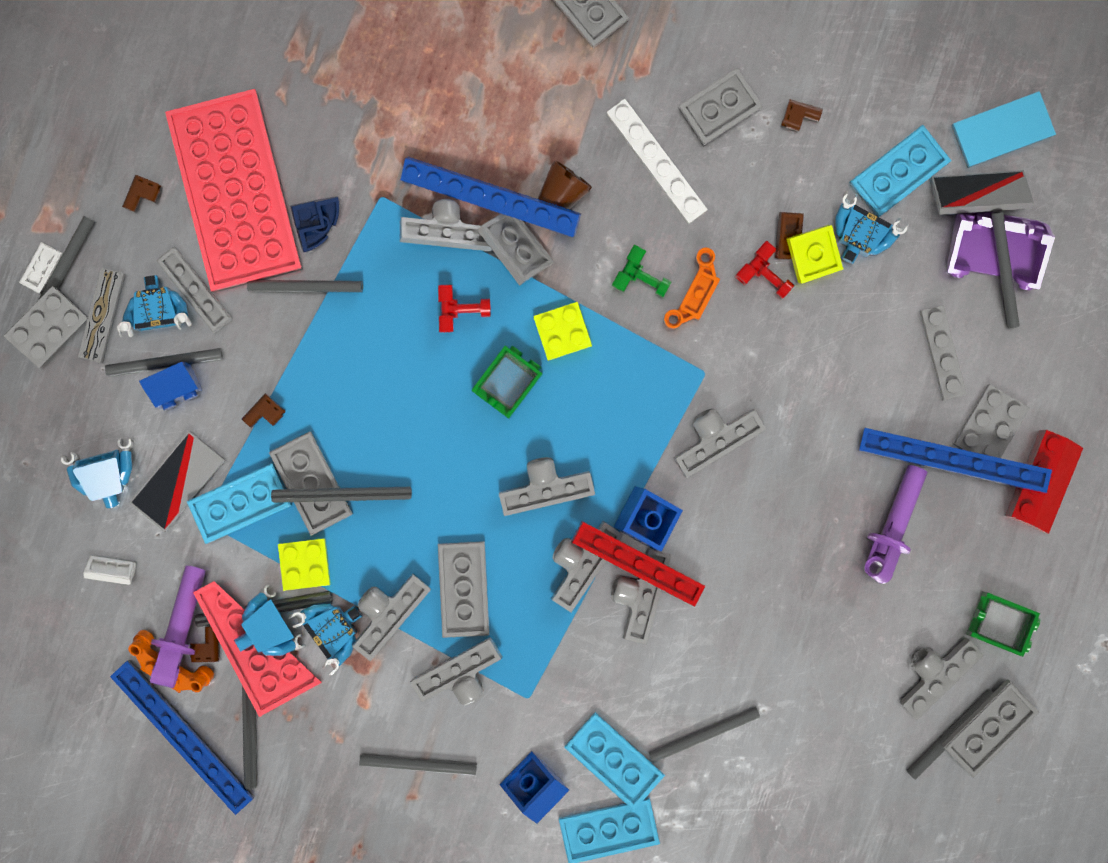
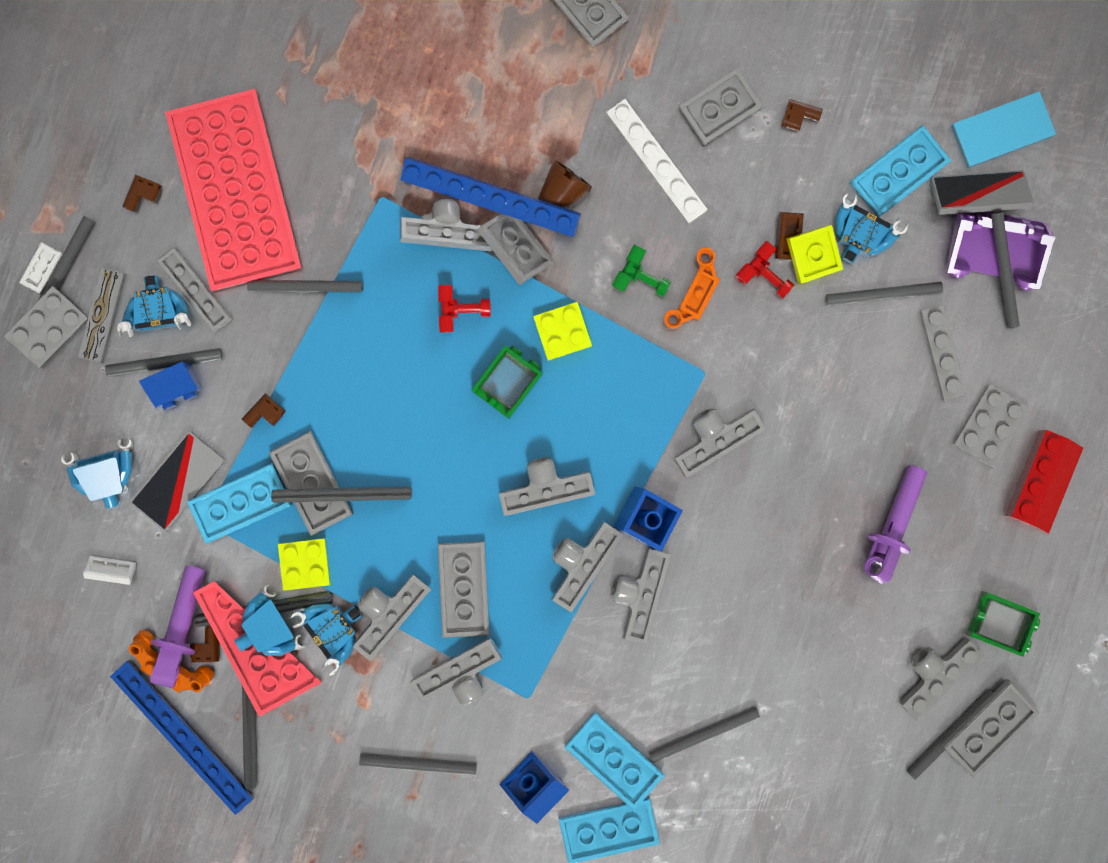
(314, 220): dark blue brick -> none
(638, 563): red plate -> none
(884, 293): none -> dark grey piece
(955, 460): blue plate -> none

